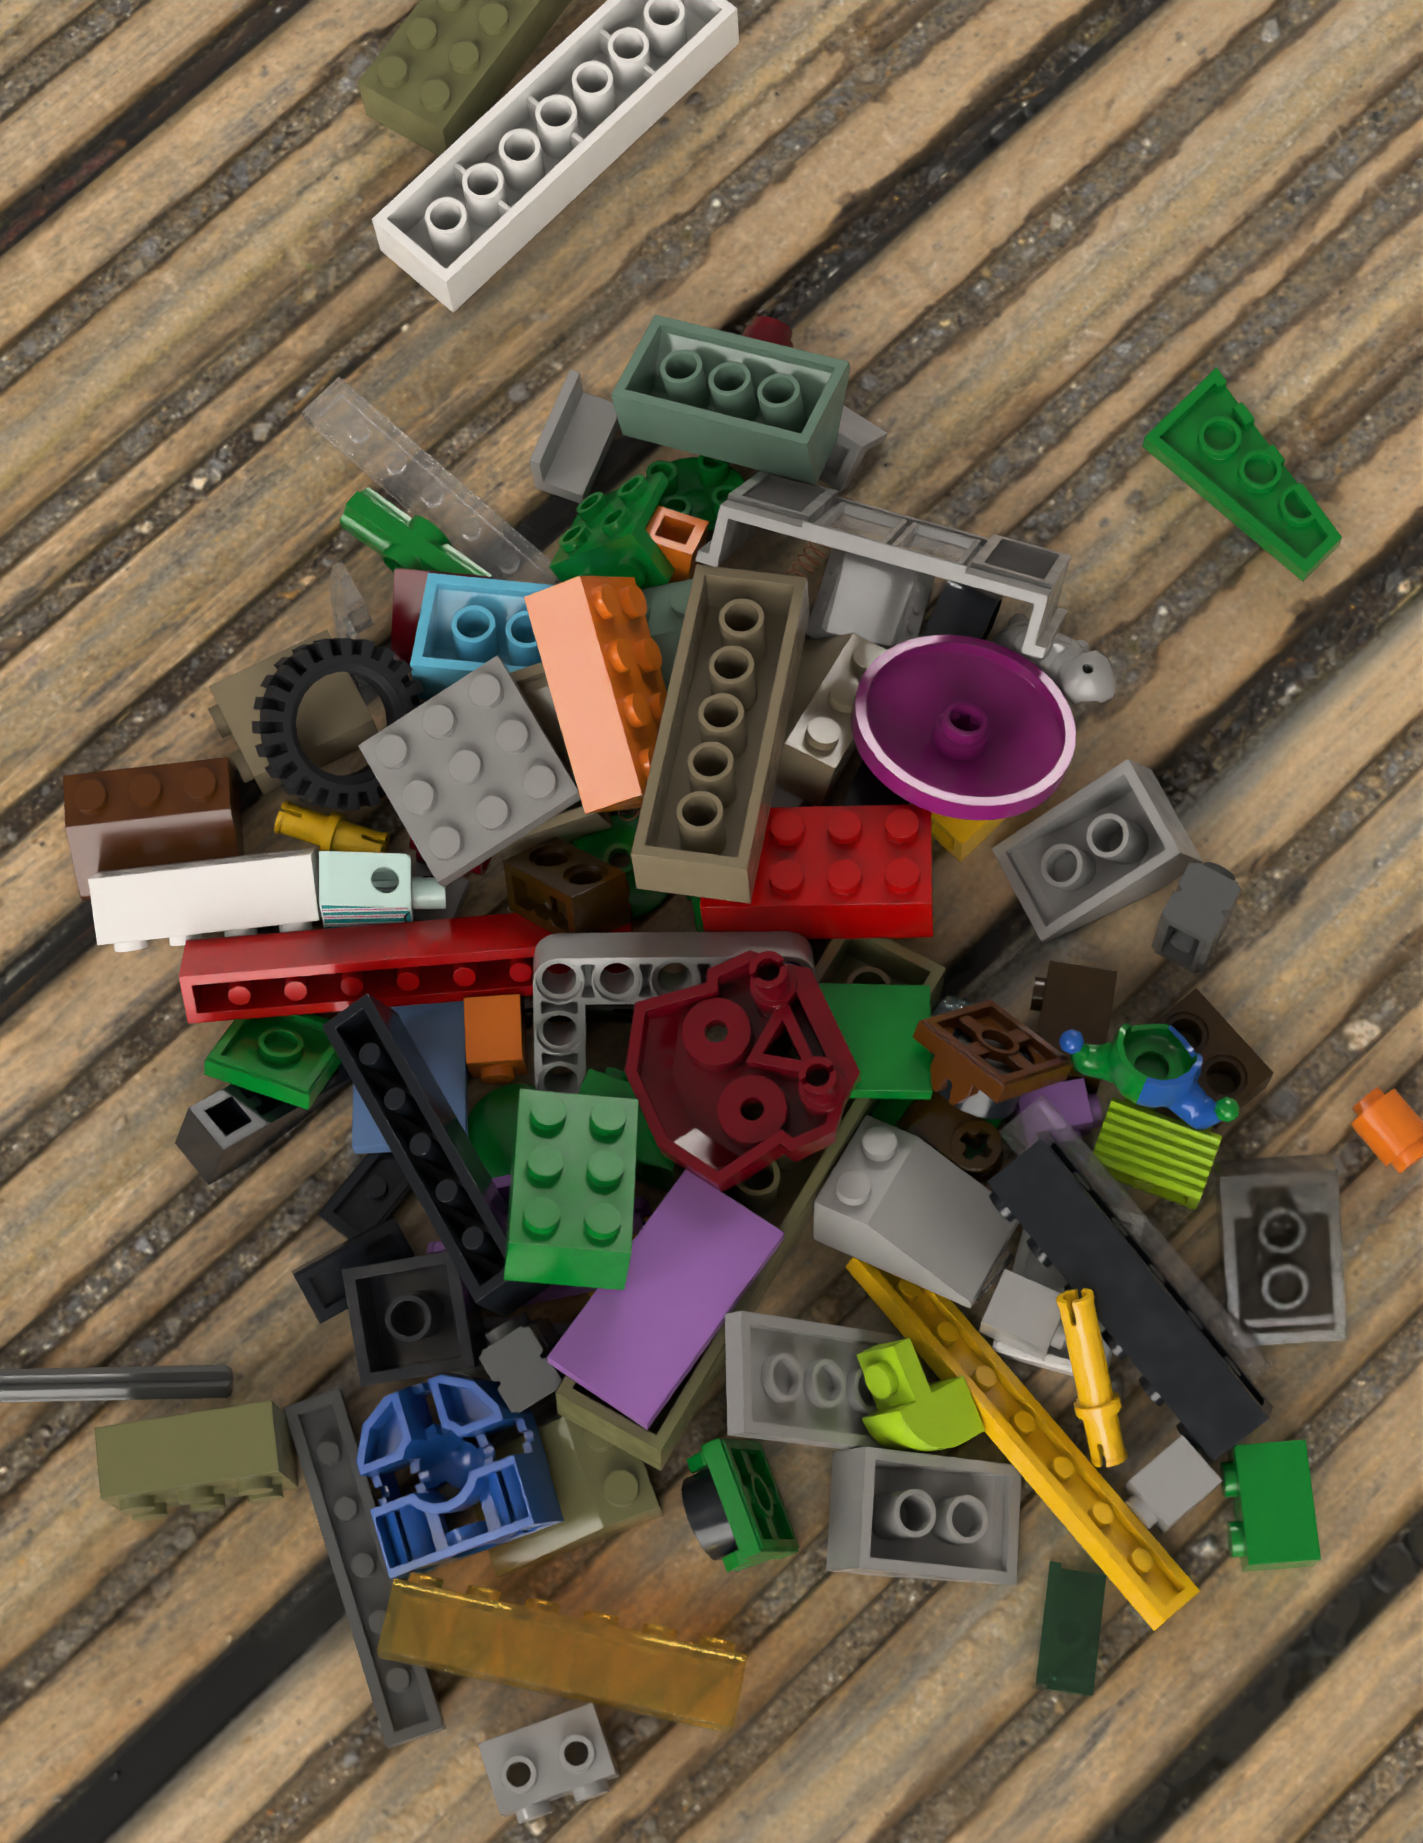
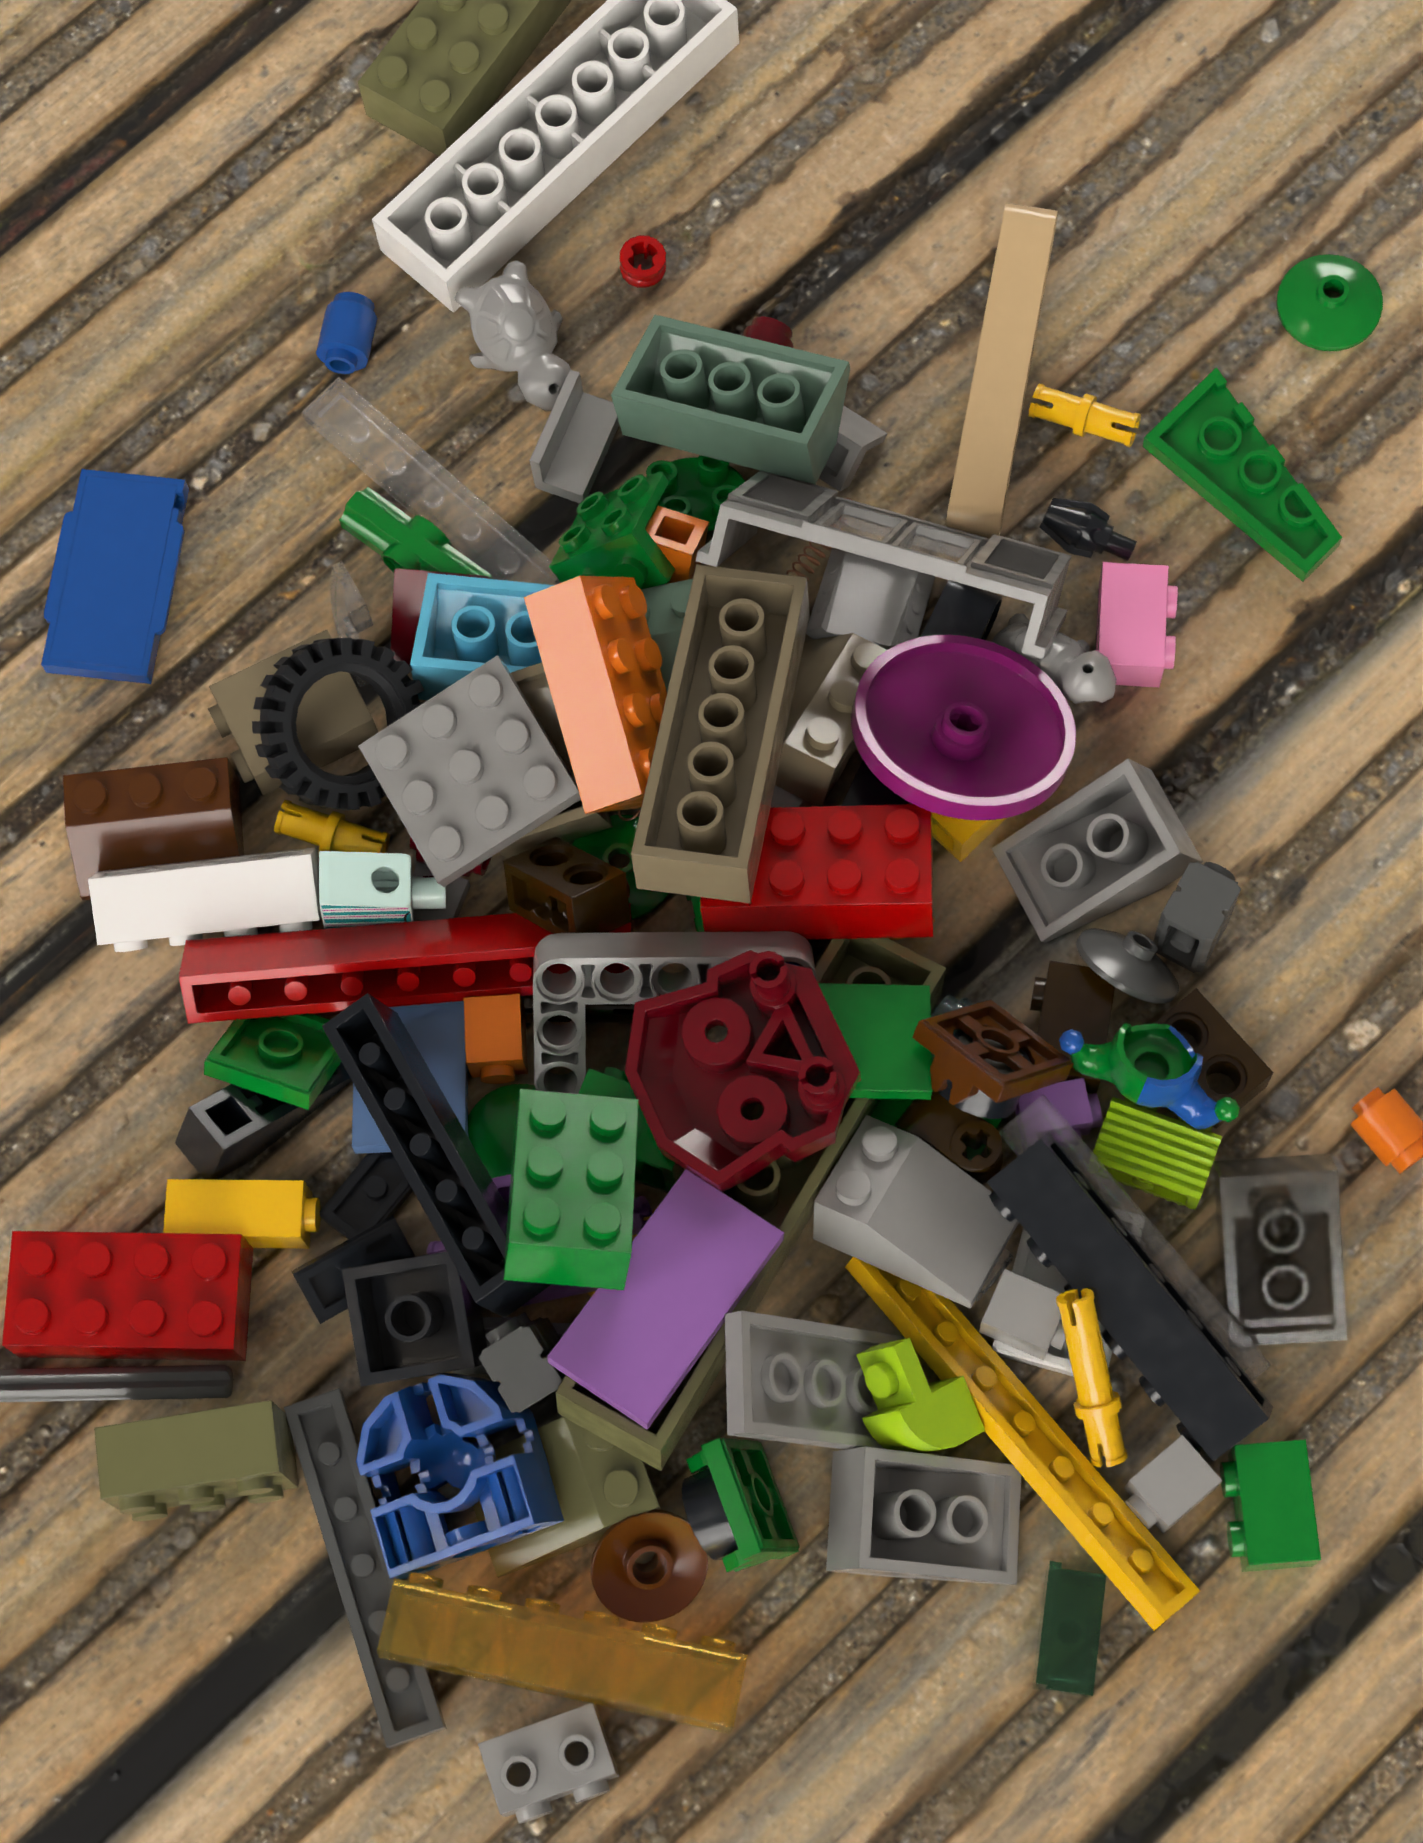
(114, 576): none -> blue piece
(128, 1296): none -> red brick
(261, 1210): none -> yellow brick
(347, 333): none -> blue brick
(516, 333): none -> light grey animal
(647, 246): none -> red bush
(654, 1588): none -> reddish brown dish
(1001, 370): none -> tan beam
(1083, 528): none -> black piece
(1084, 415): none -> yellow pin
(1128, 964): none -> dark grey dish
(1133, 622): none -> bright pink brick
(1327, 321): none -> green dish

